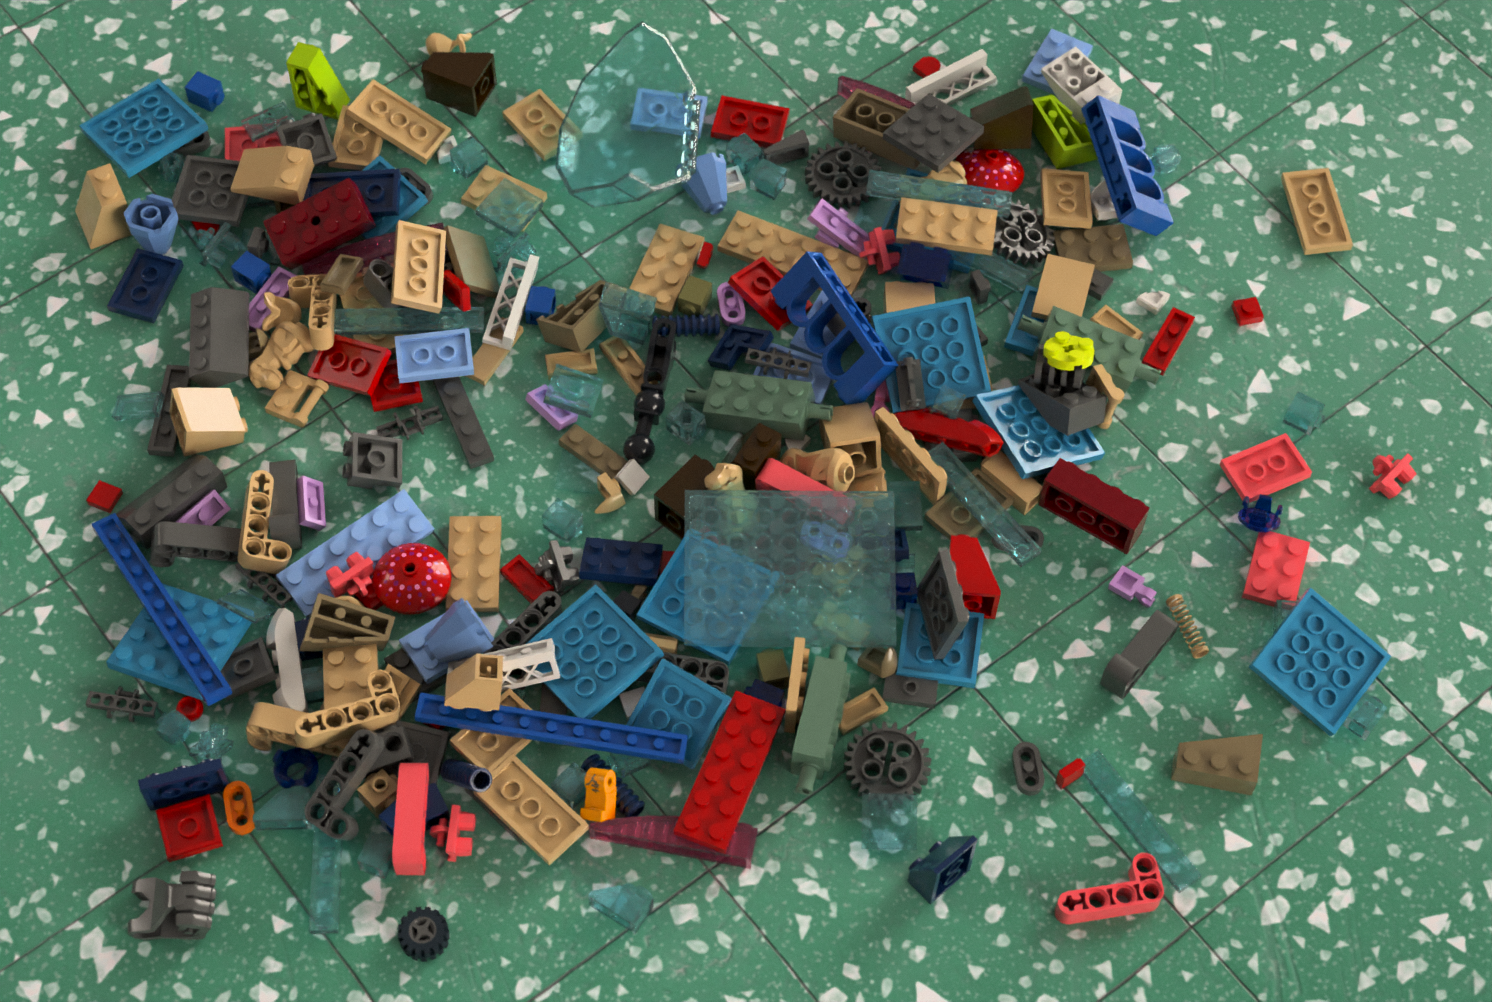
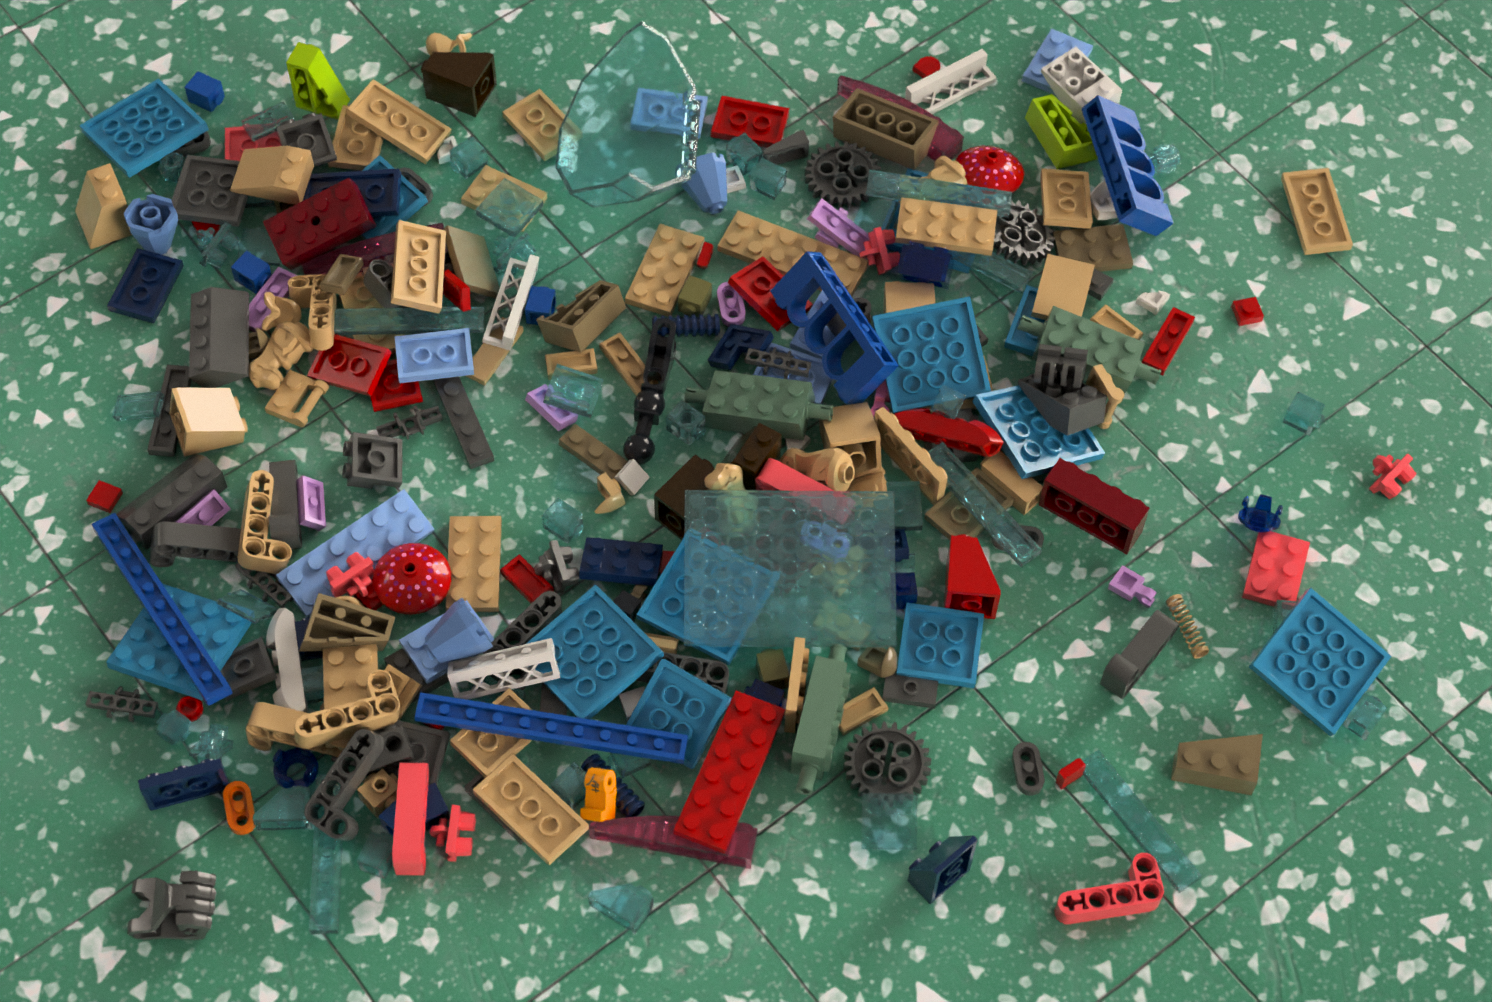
(189, 828): red plate -> none
(258, 242): dark grey plate -> none
(422, 924): black wheel -> none
(466, 775): dark blue piece -> none
(476, 683): tan slope -> none
(626, 312): clear light blue slope -> none
(910, 384): dark grey hinge -> none
(933, 133): dark grey plate -> none
(942, 605): dark grey plate -> none
(979, 286): dark grey plate -> none
(1005, 121): dark brown slope -> none
(1068, 351): neon yellow plate -> none
(1265, 468): coral plate -> none

